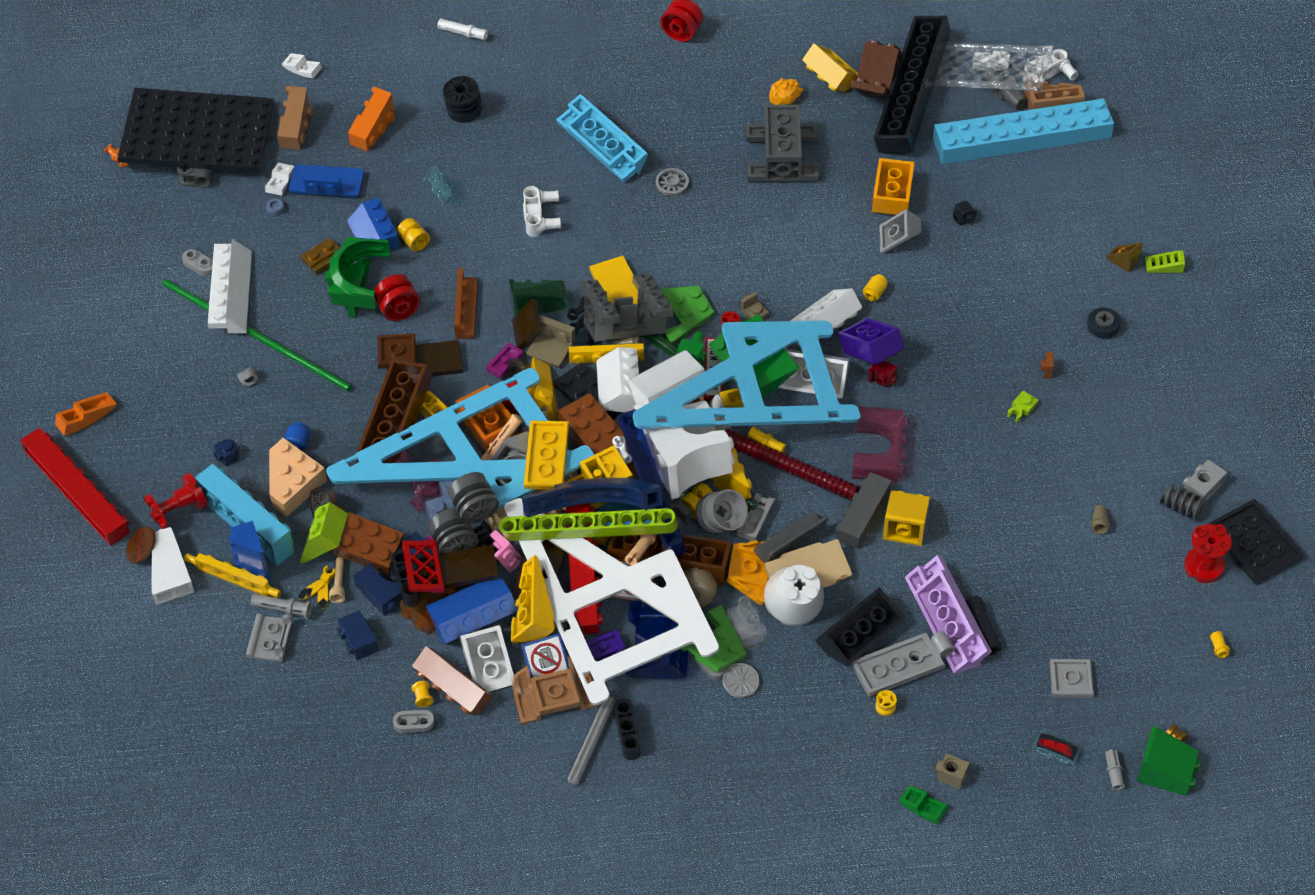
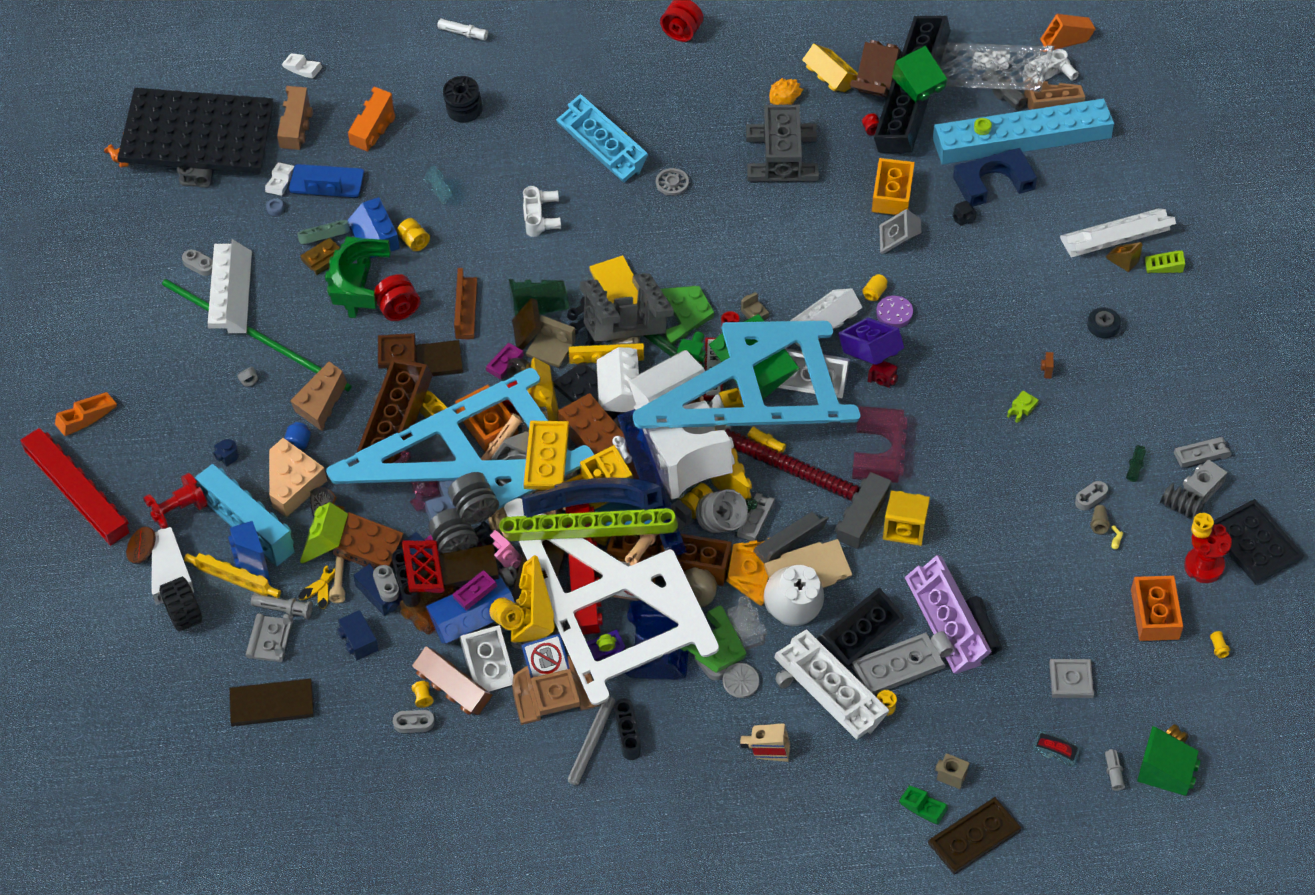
(180, 603): none -> black tyre
(271, 702): none -> dark brown tile
(319, 395): none -> medium nougat wedge
(323, 231): none -> sand green beam
(385, 582): none -> light grey plate
(474, 590): none -> magenta plate
(506, 575): none -> light grey tile
(507, 613): none -> yellow wheel
(606, 643): none -> lime plate
(768, 742): none -> tan torso
(784, 679): none -> light grey hinge
(832, 684): none -> white slope
(870, 123): none -> red wheel
(894, 311): none -> medium lavender tile
(919, 74): none -> green slope
(974, 835): none -> dark brown tile
(982, 126): none -> lime tile
(1009, 163): none -> dark blue arch
(1067, 31): none -> orange slope
(1089, 493): none -> light grey beam
(1116, 540): none -> light yellow piece
(1117, 232): none -> white slope
(1136, 463): none -> clear green axle
(1156, 608): none -> orange brick
(1199, 521): none -> yellow wheel
(1201, 452): none -> light grey plate

